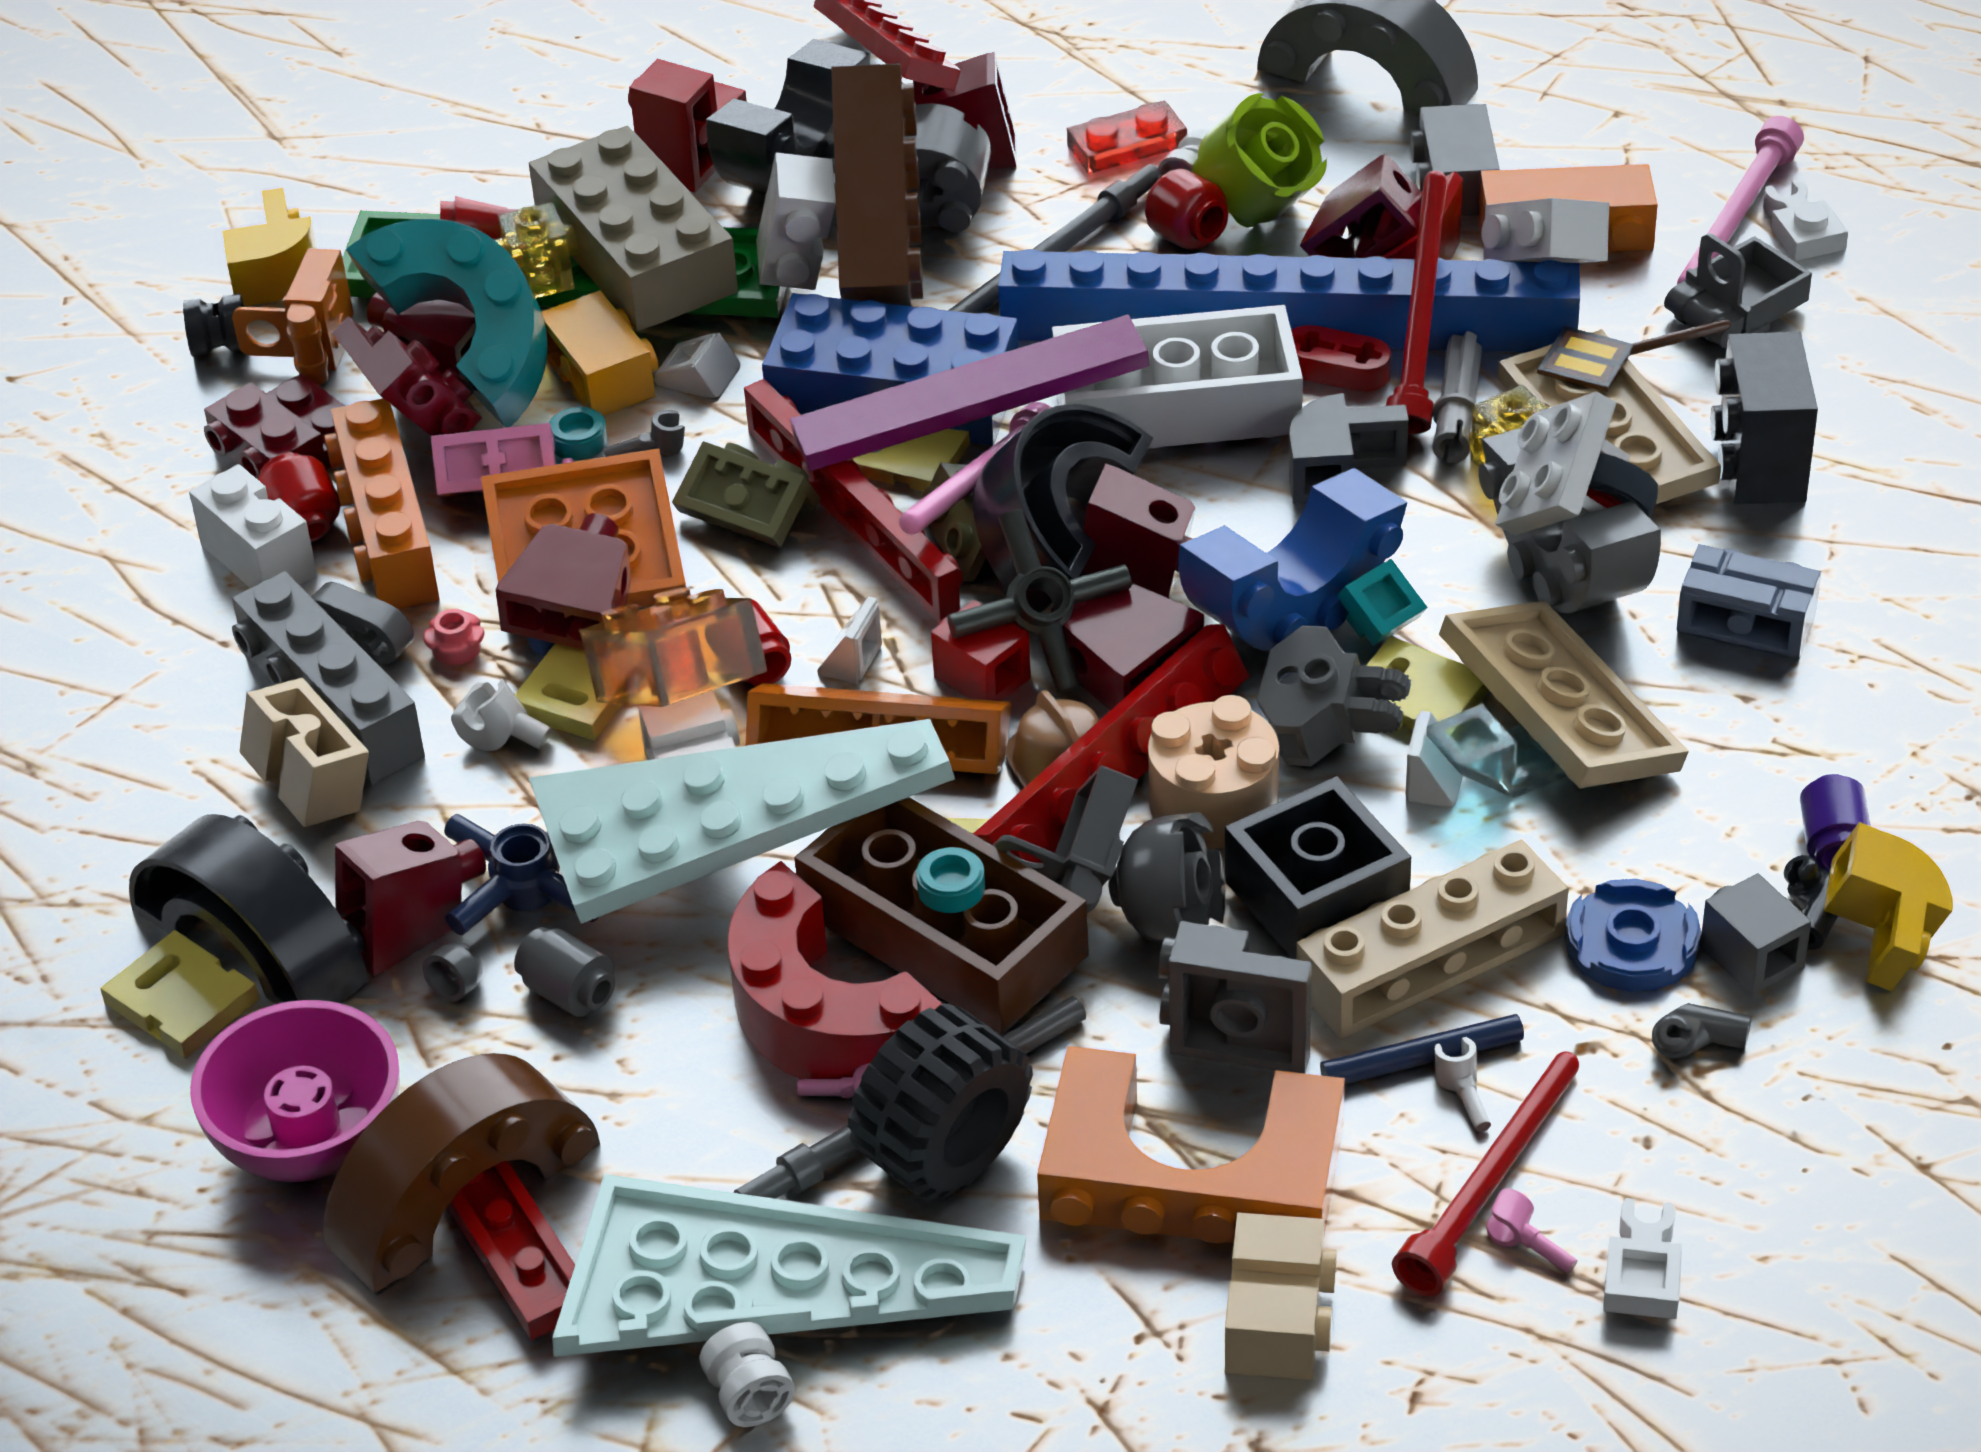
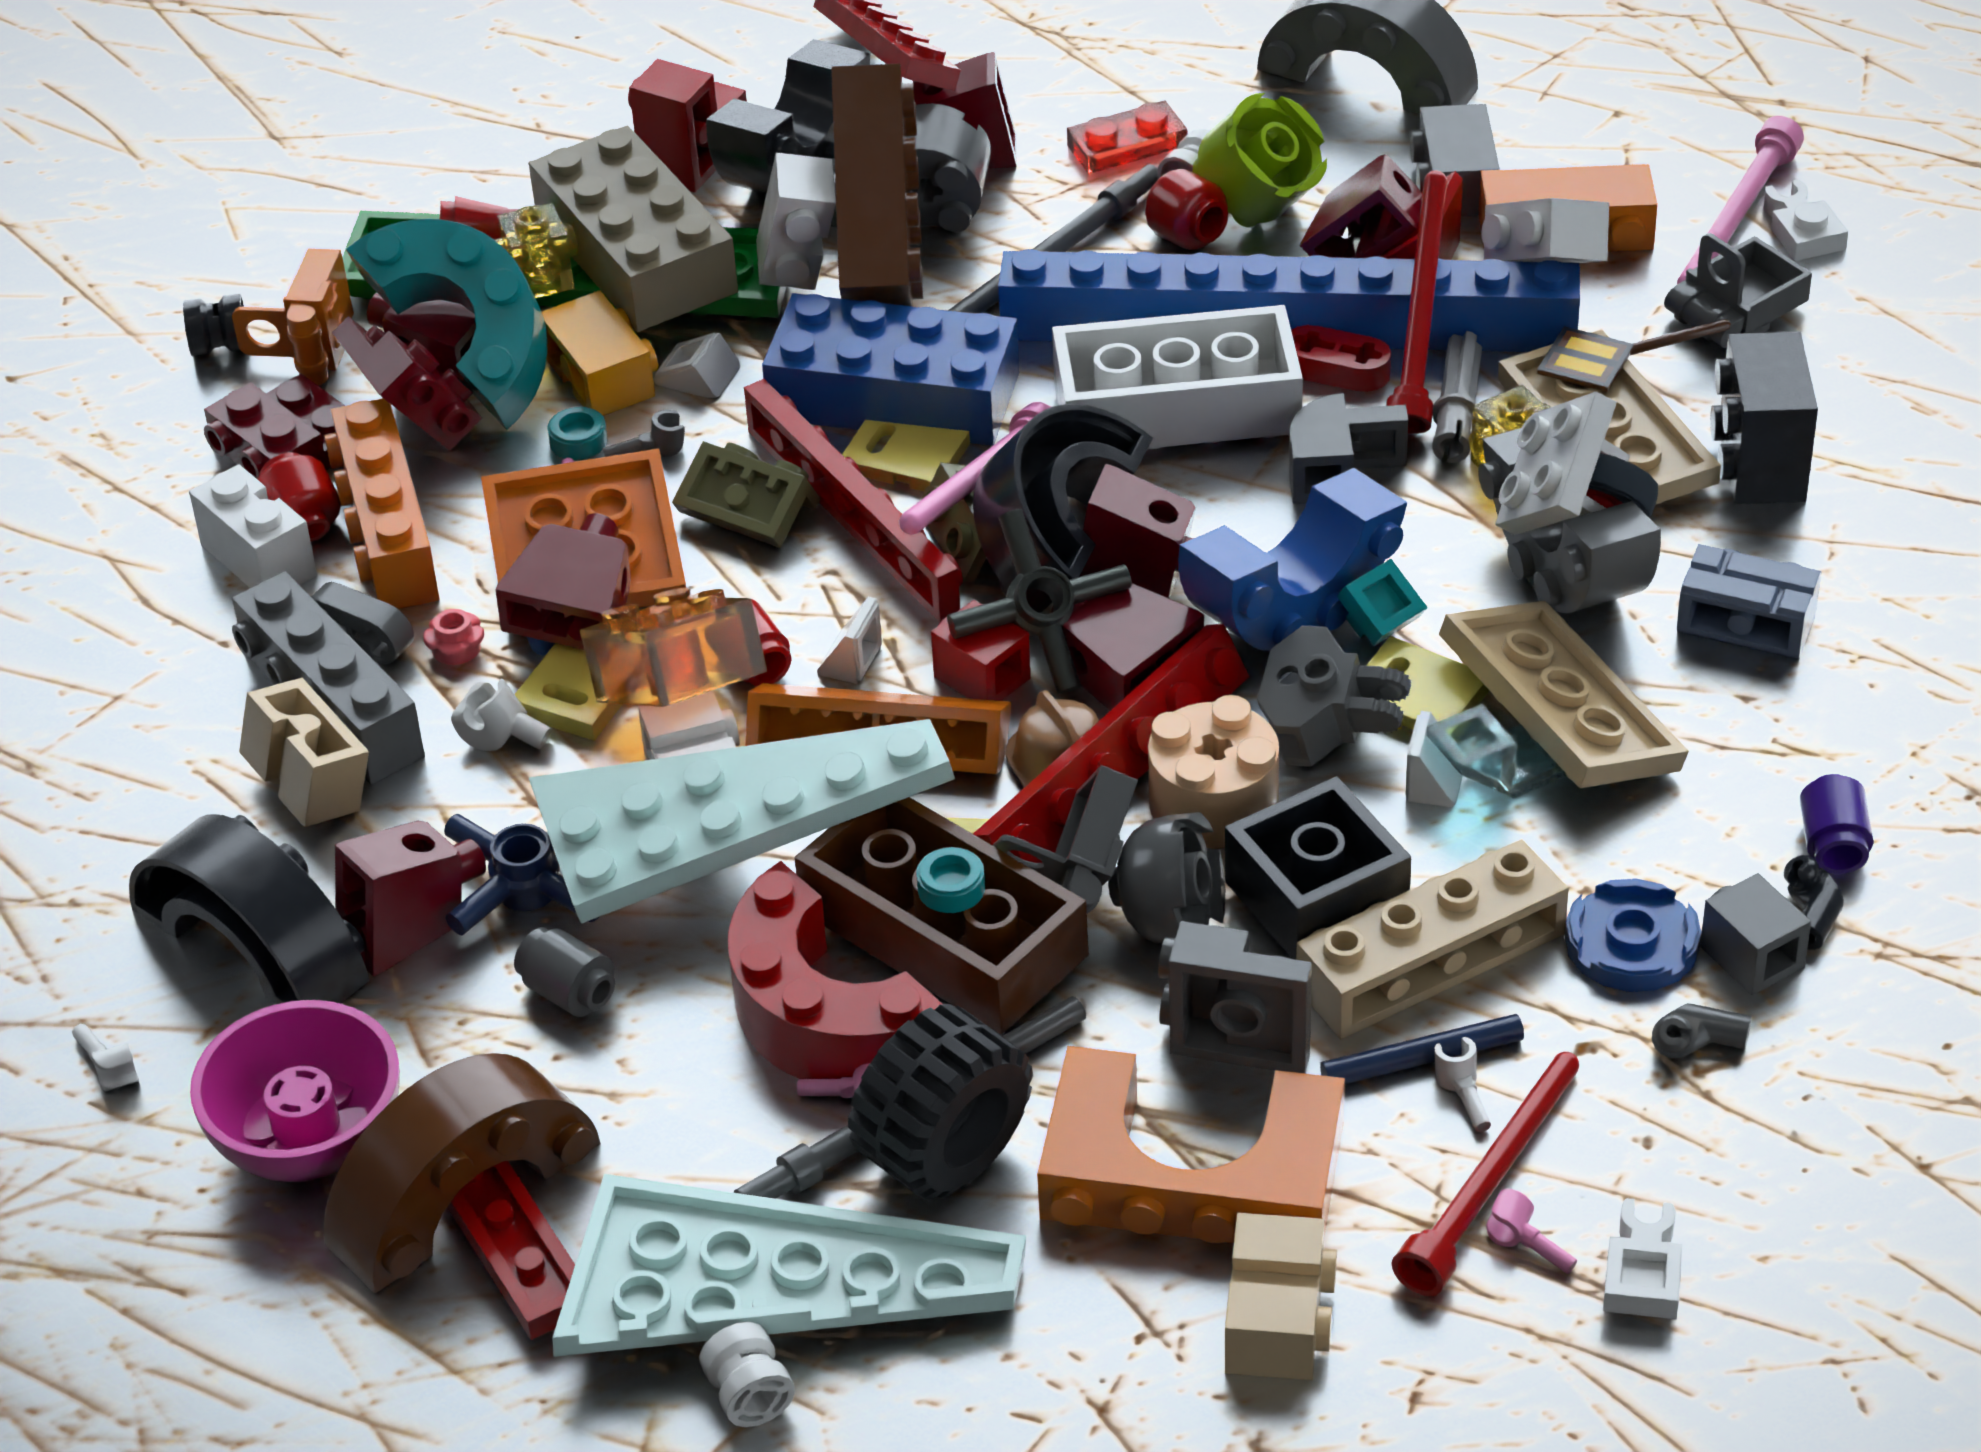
(113, 1065): none -> white hand
(188, 1002): light yellow piece -> none
(268, 255): yellow brick -> none
(443, 981): dark grey hinge -> none
(467, 456): bright pink hinge -> none
(969, 392): tile -> none
(1895, 892): yellow brick -> none

